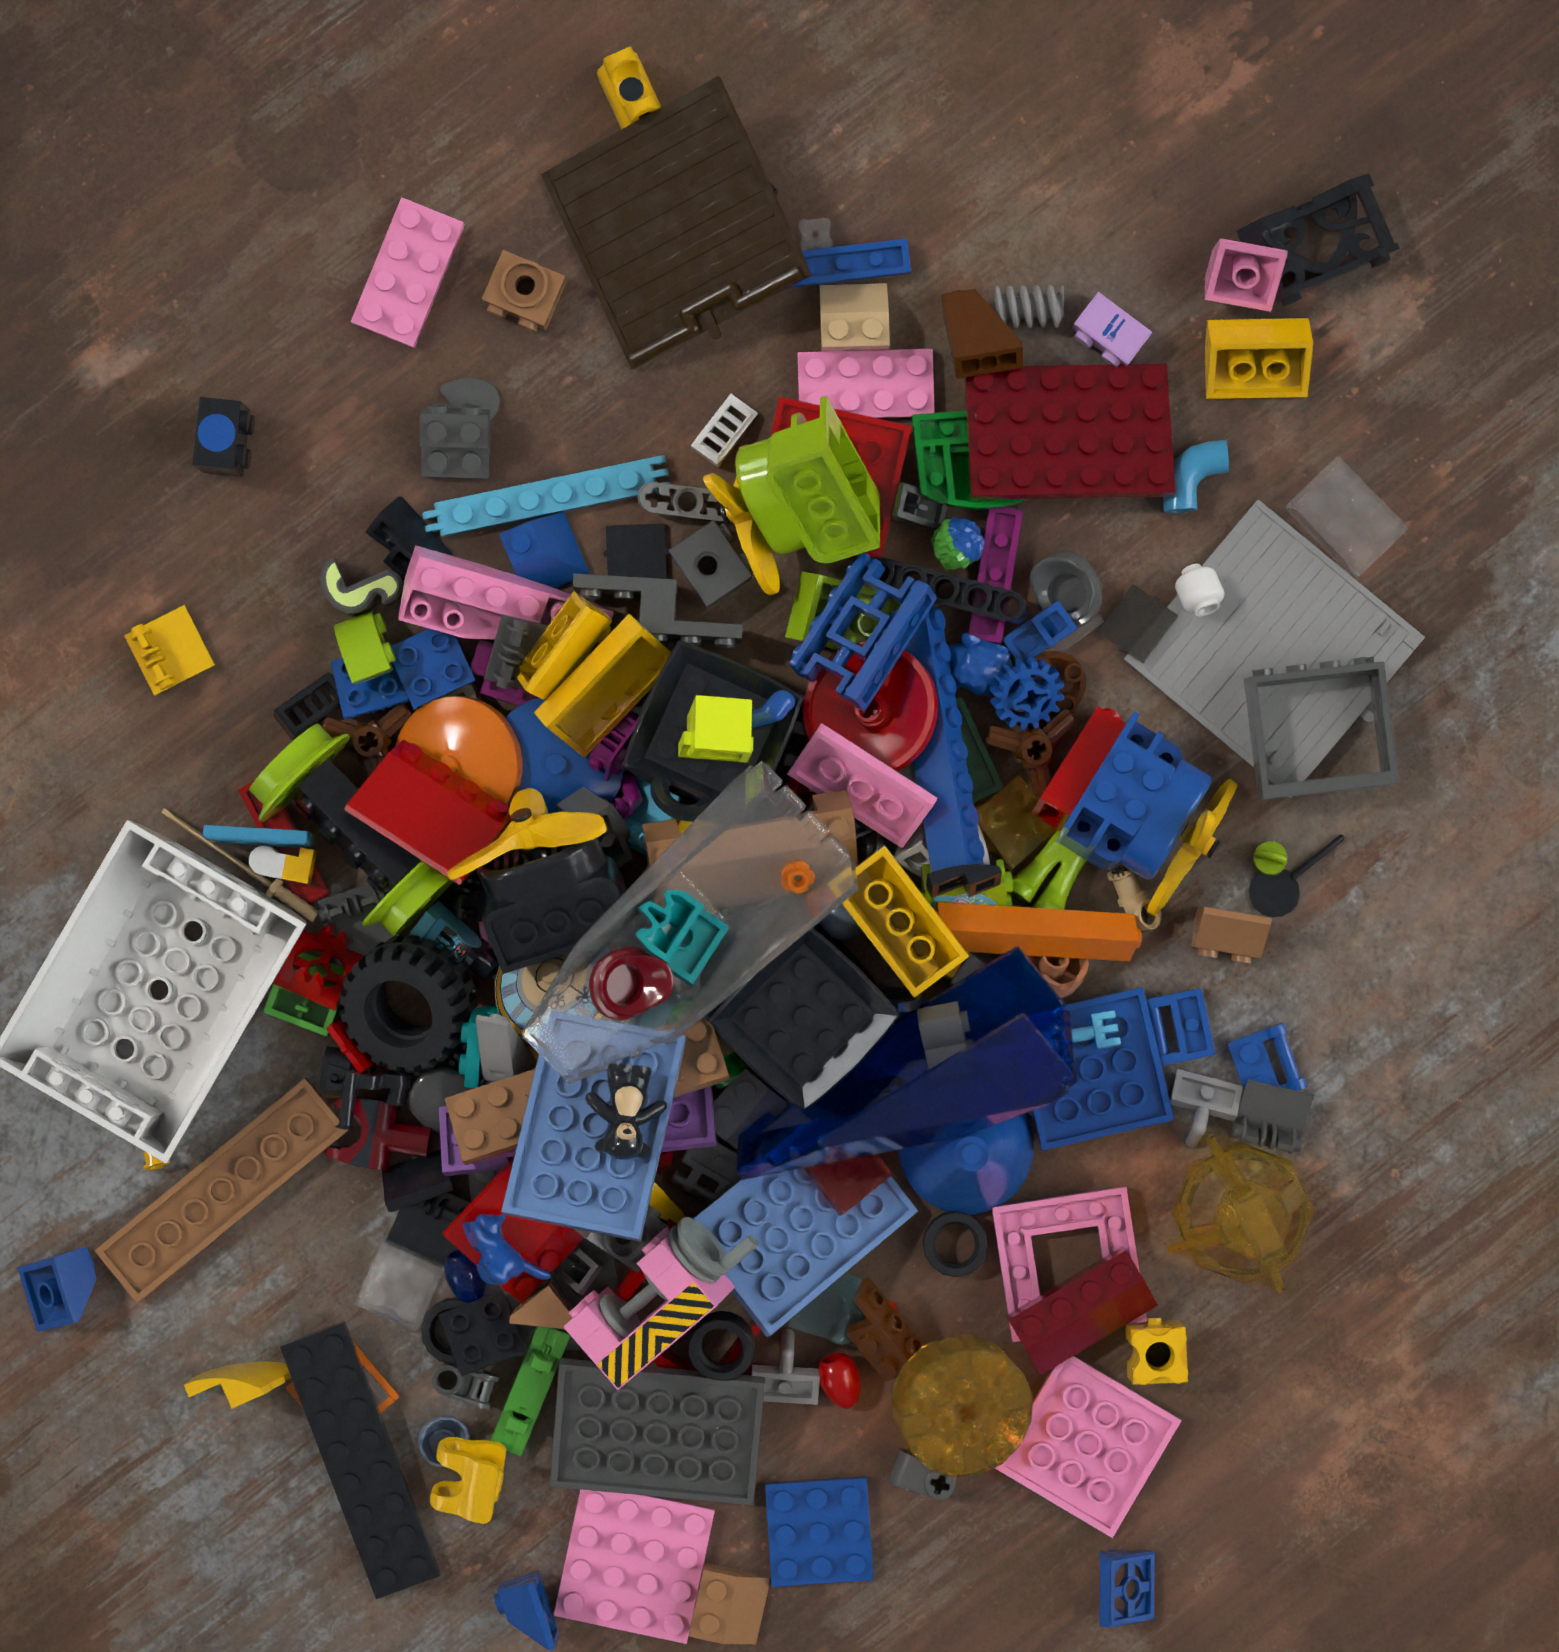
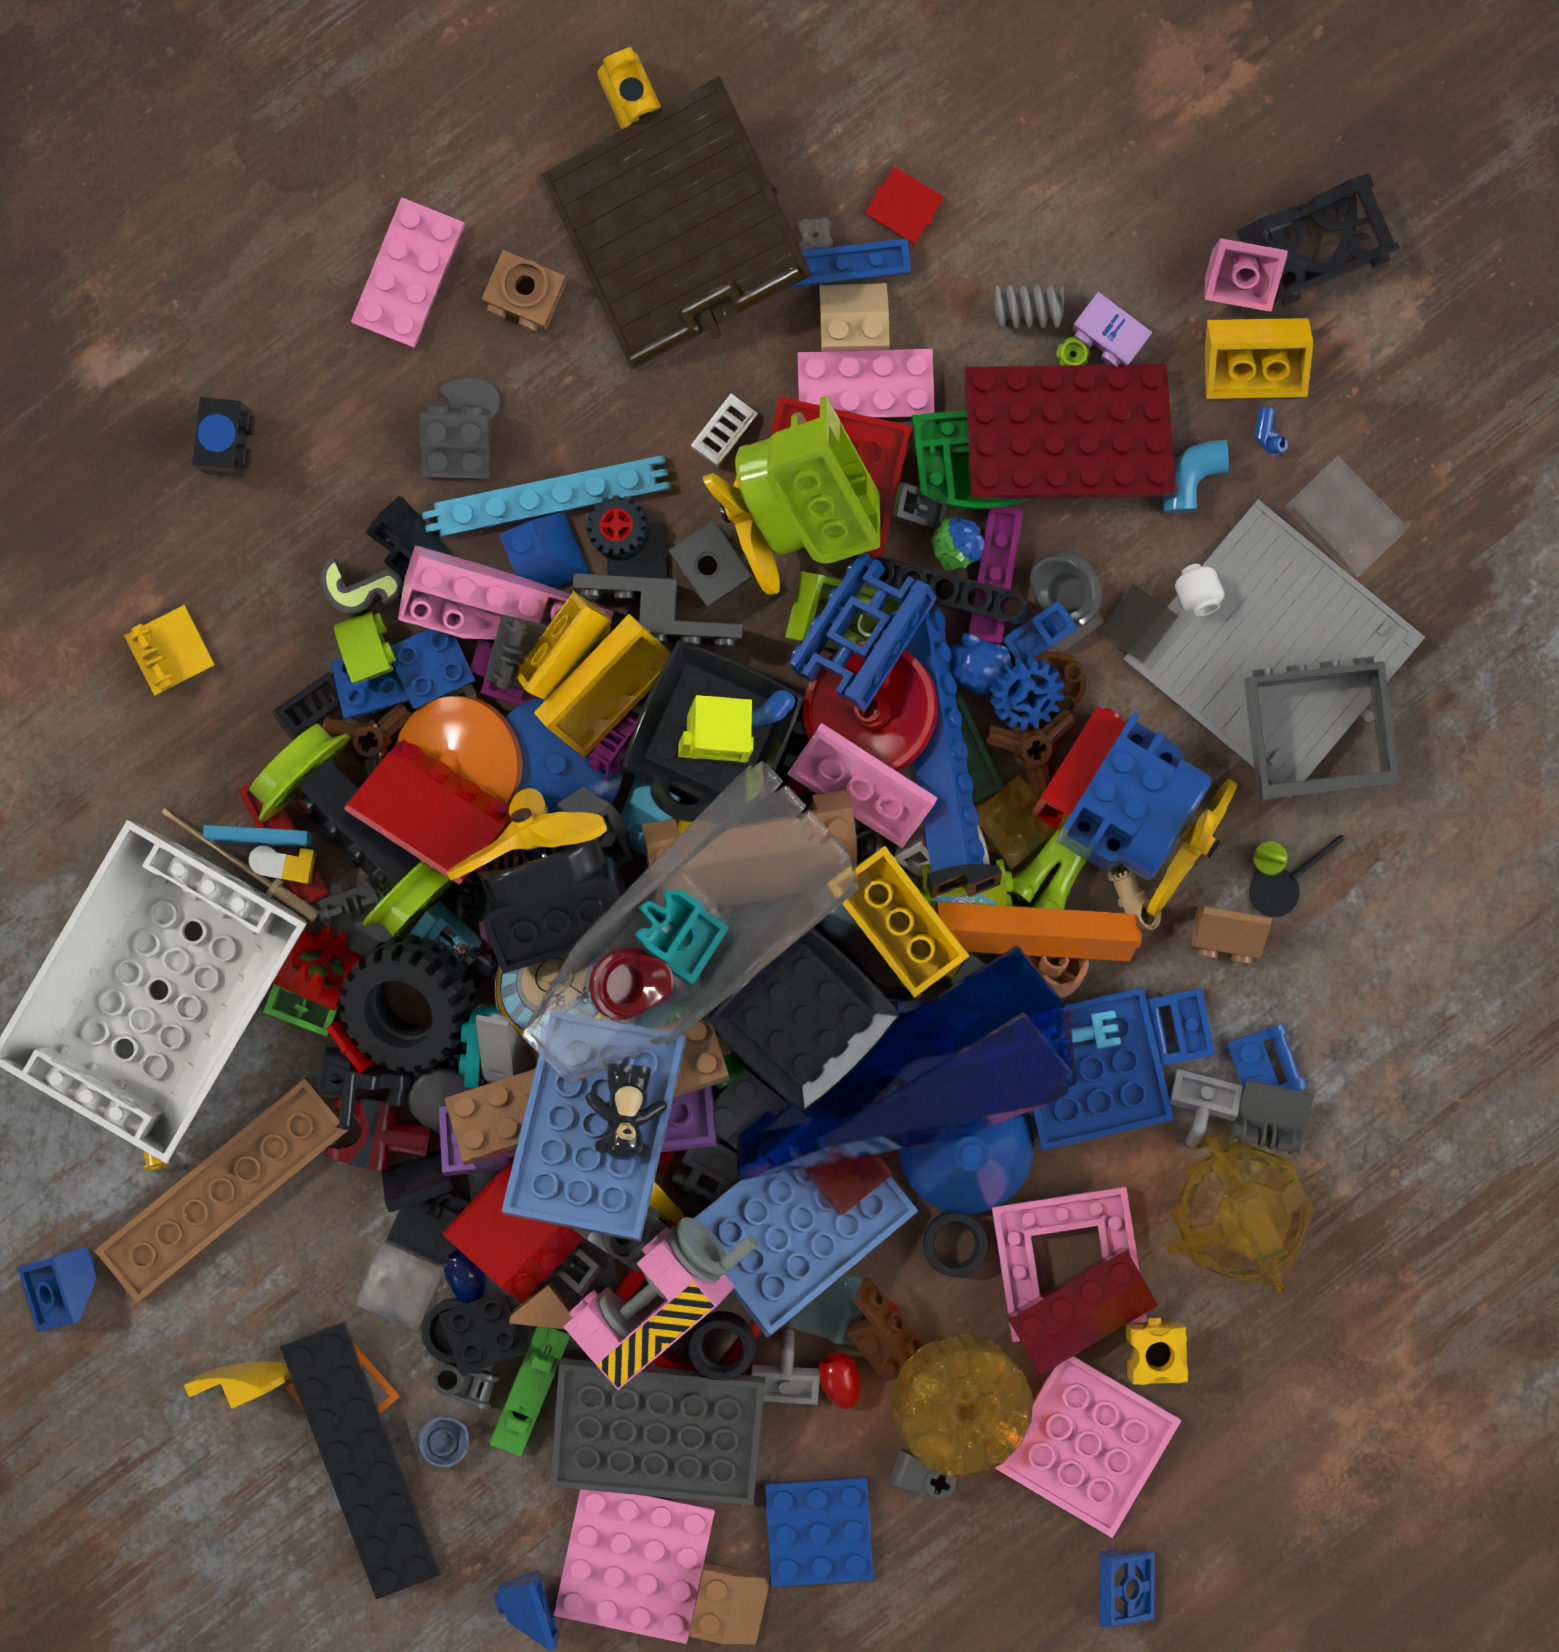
(481, 1470): yellow piece -> none
(498, 1258): blue animal -> none
(616, 515): none -> black wheel
(632, 797): magenta arm -> none
(660, 507): light grey beam -> none
(797, 868): orange plate -> none
(904, 205): none -> red piece
(943, 1031): dark grey brick -> none
(978, 336): reddish brown slope -> none
(1076, 345): none -> lime plate
(1266, 434): none -> blue arm

